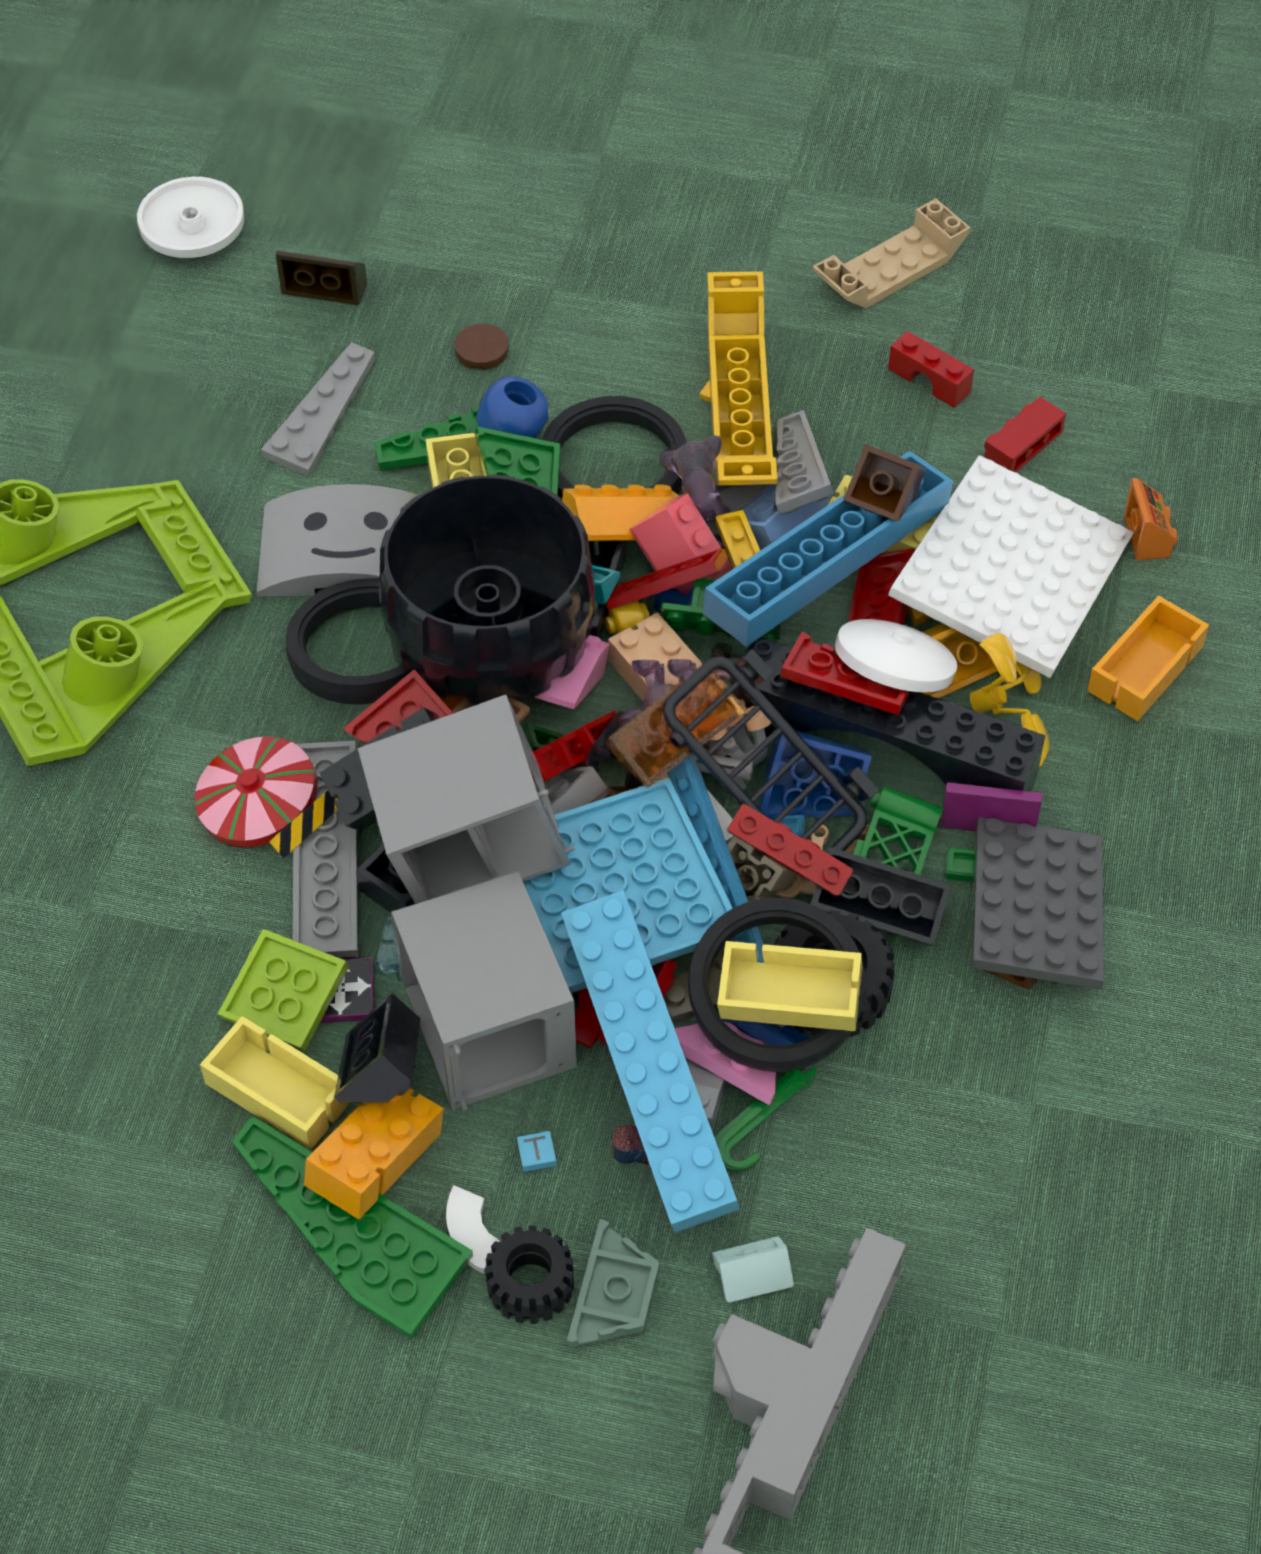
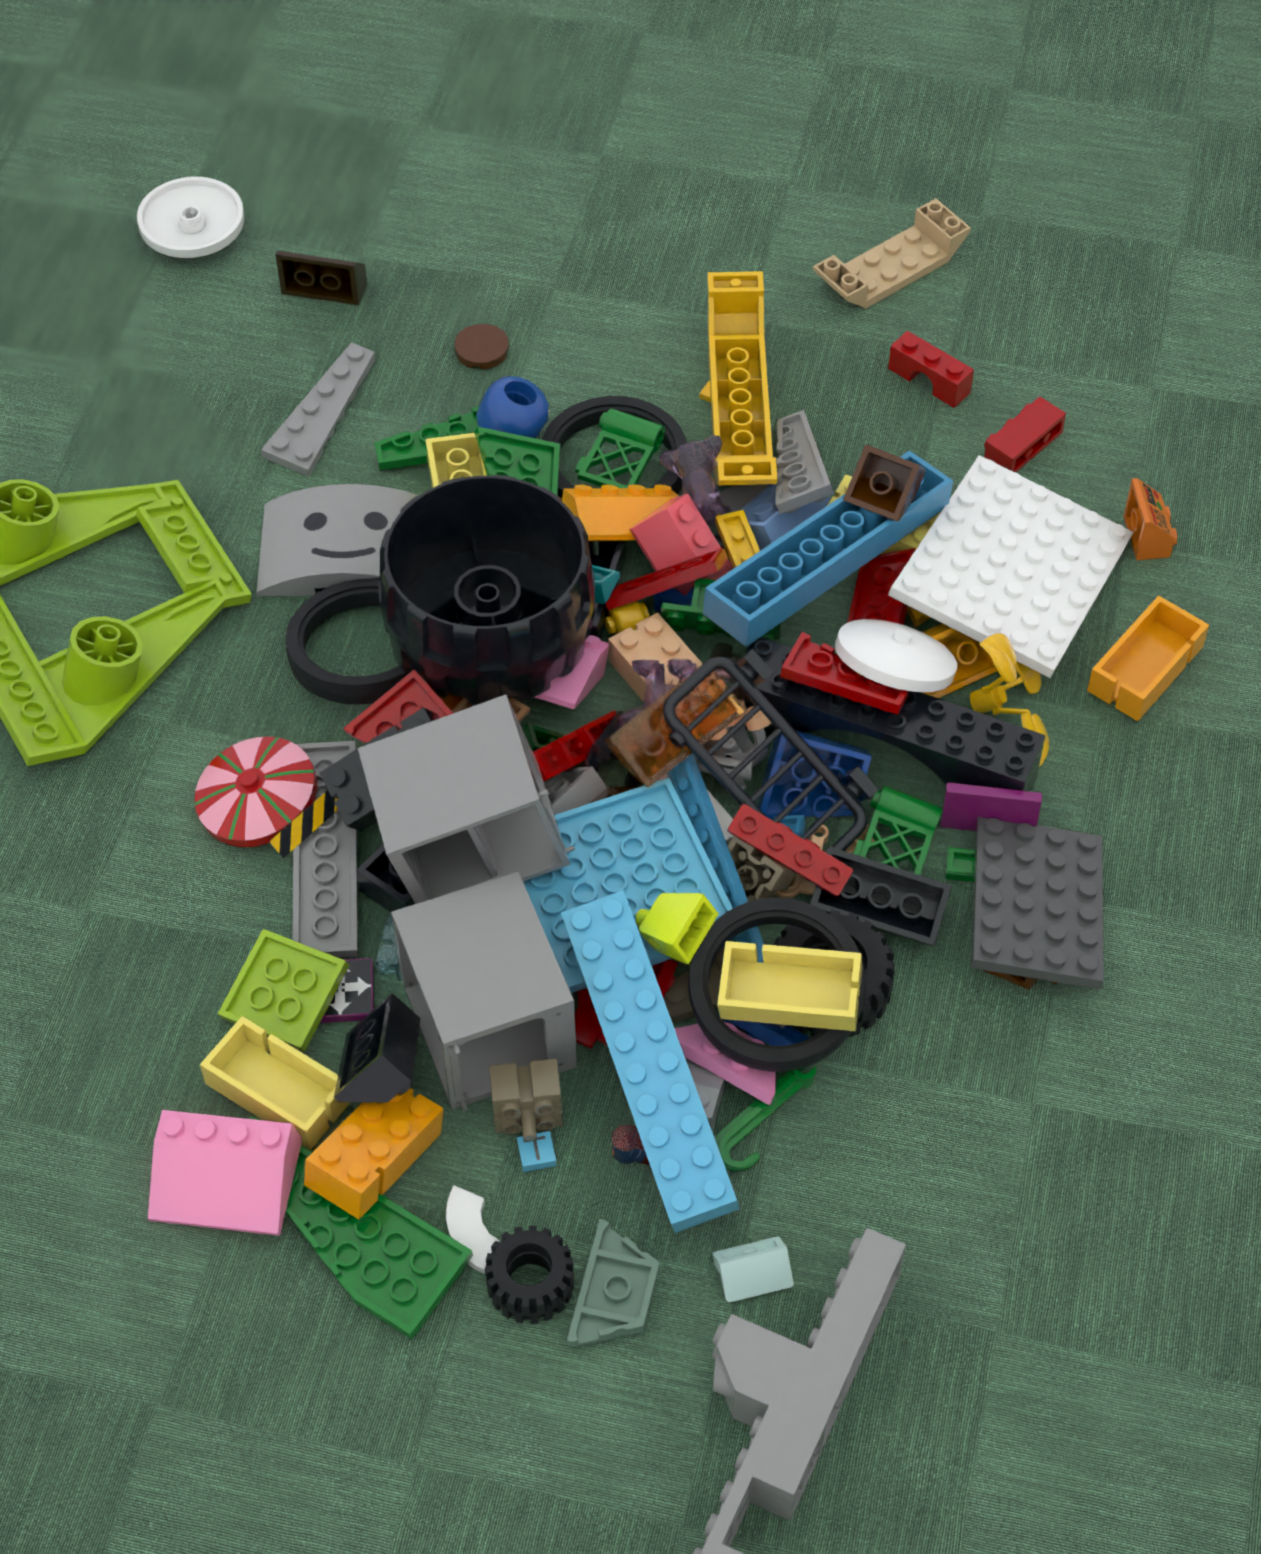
(222, 1172): none -> bright pink slope
(526, 1097): none -> dark tan brick
(627, 432): none -> green piece
(677, 924): none -> neon yellow torso

